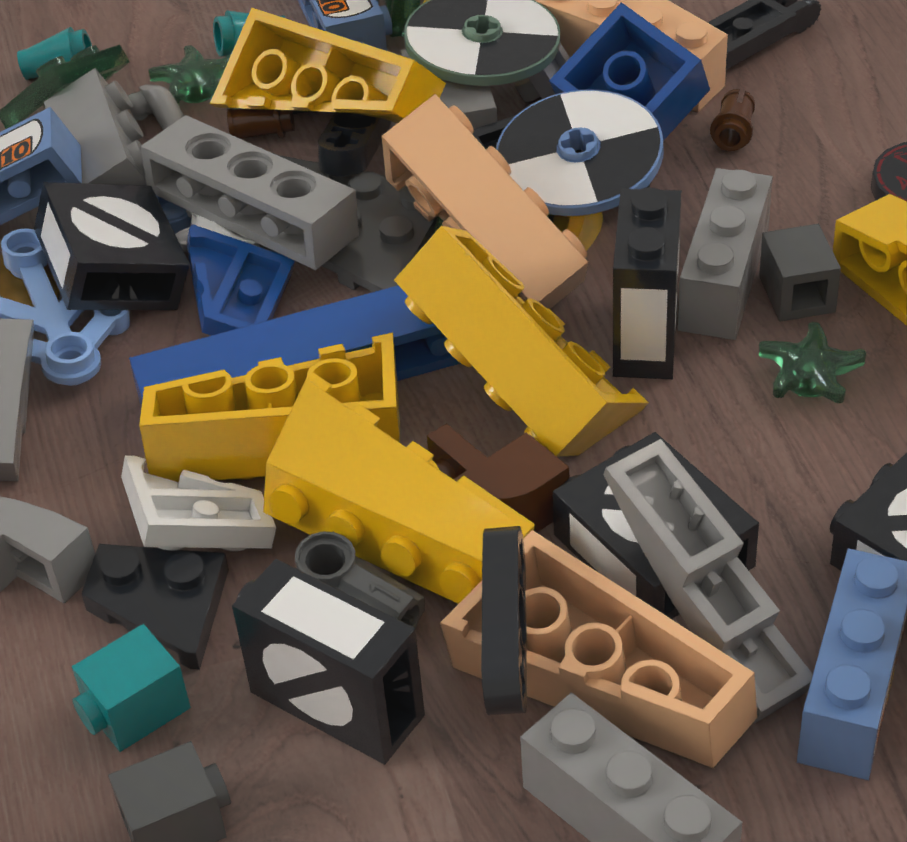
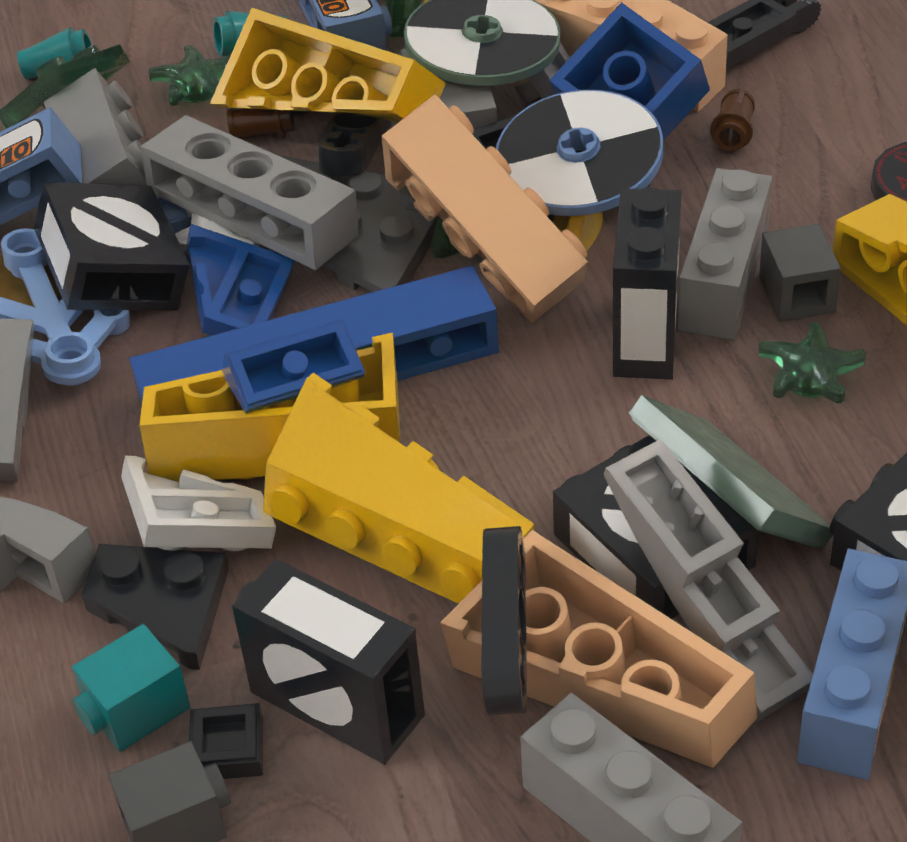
(155, 101): light grey arm -> none
(229, 738): none -> black tile
(279, 367): none -> blue slope
(333, 561): dark grey piece -> none
(514, 344): yellow wedge -> none
(517, 474): reddish brown brick -> none
(732, 473): none -> sand green tile

